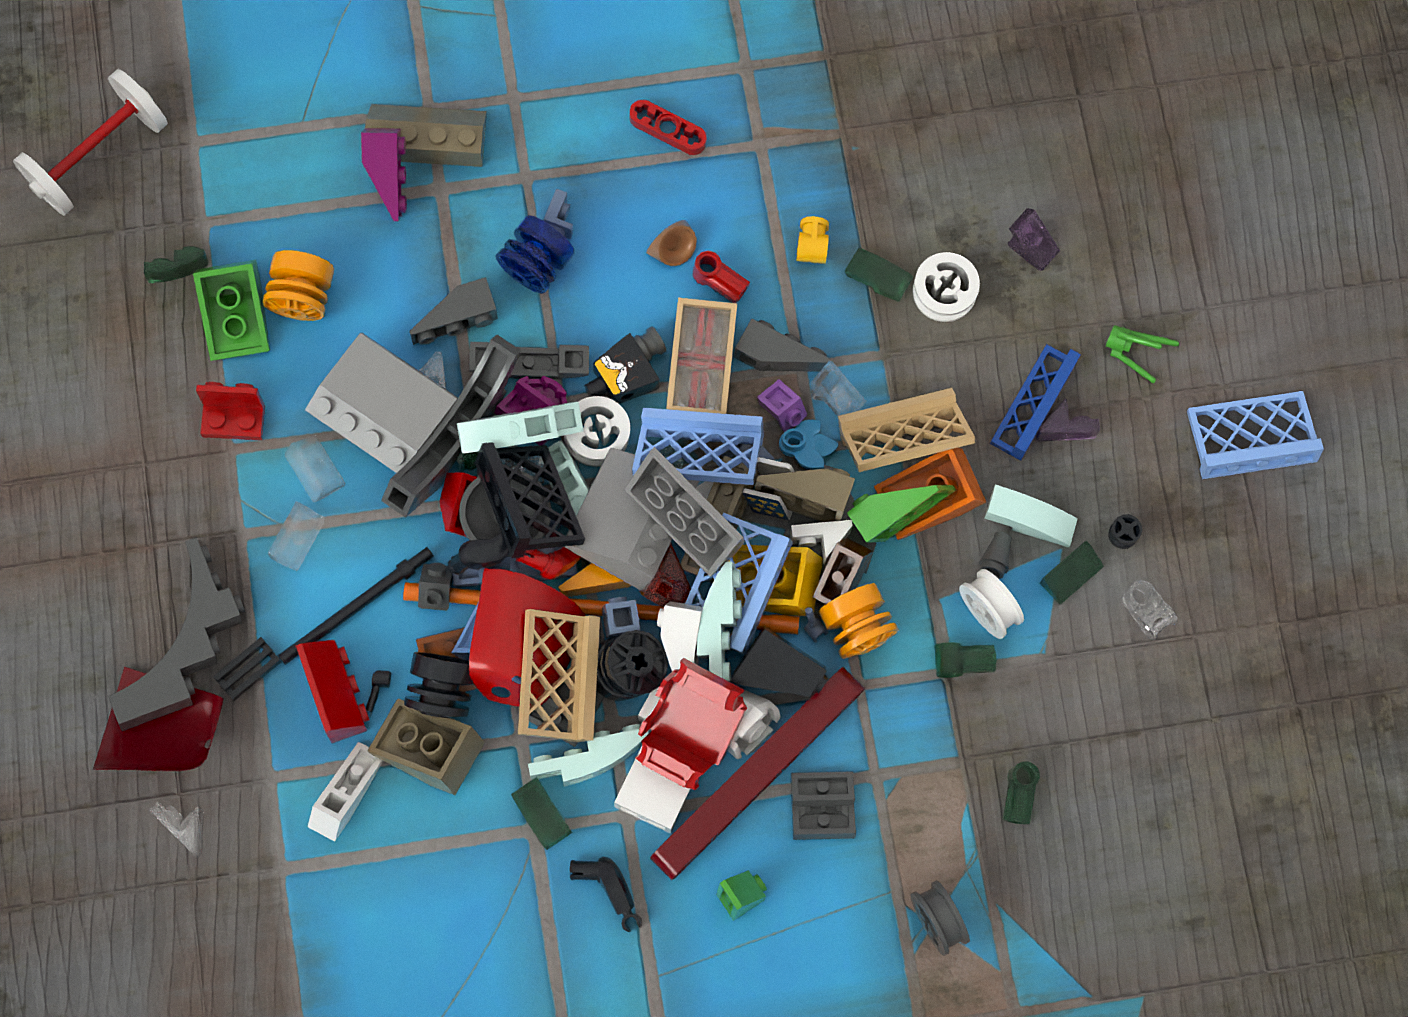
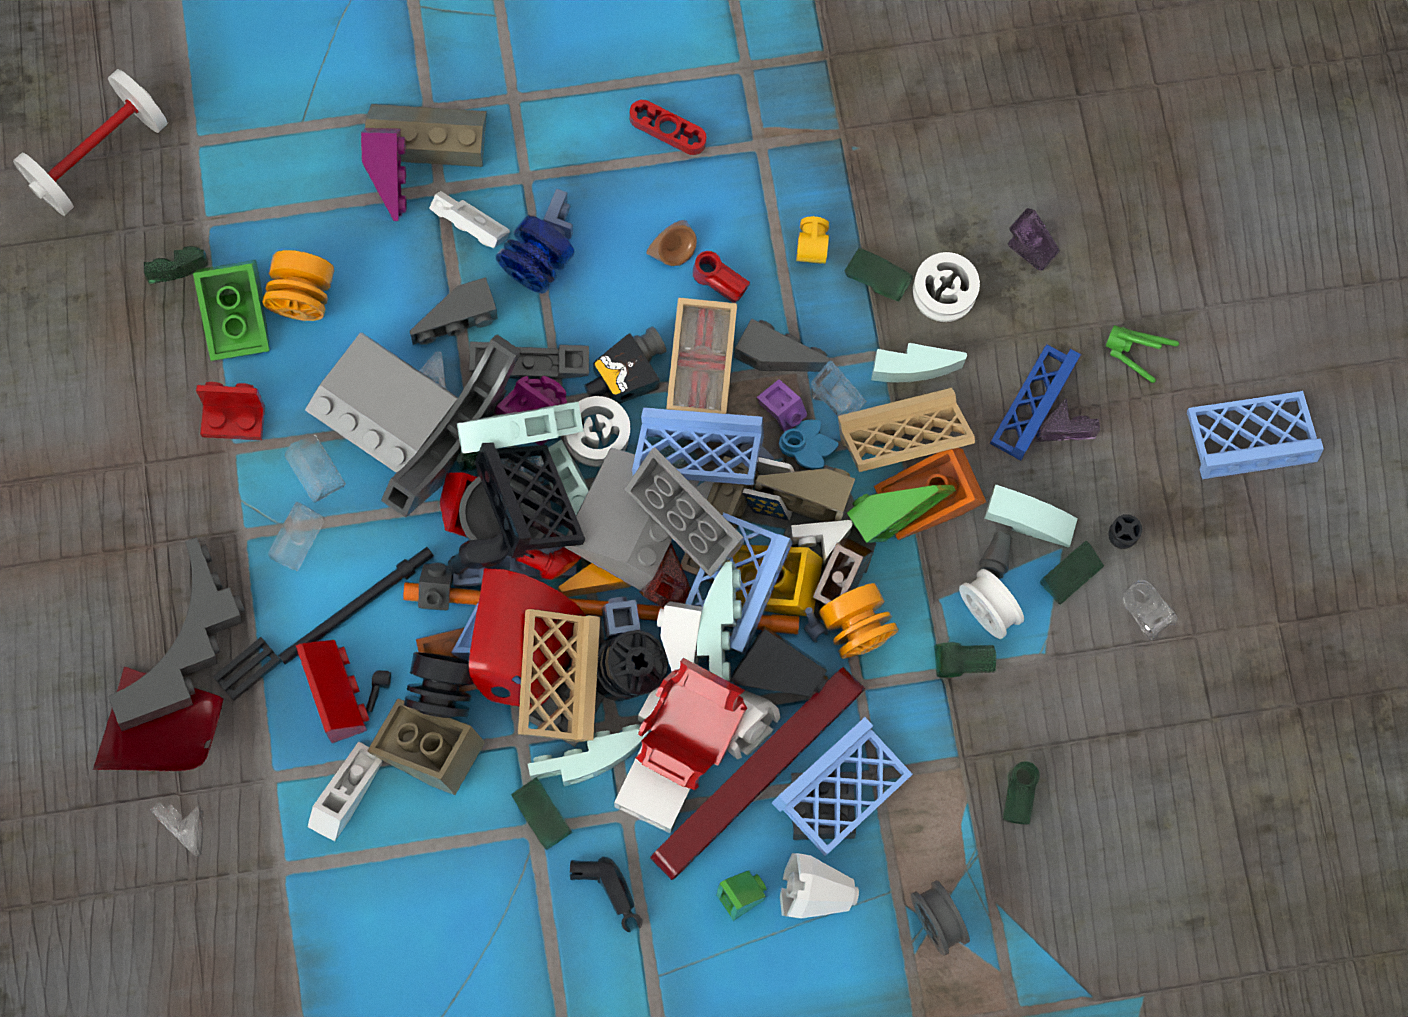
(470, 219): none -> white hinge
(815, 888): none -> white cone
(823, 767): none -> light blue fence
(916, 364): none -> light aqua slope

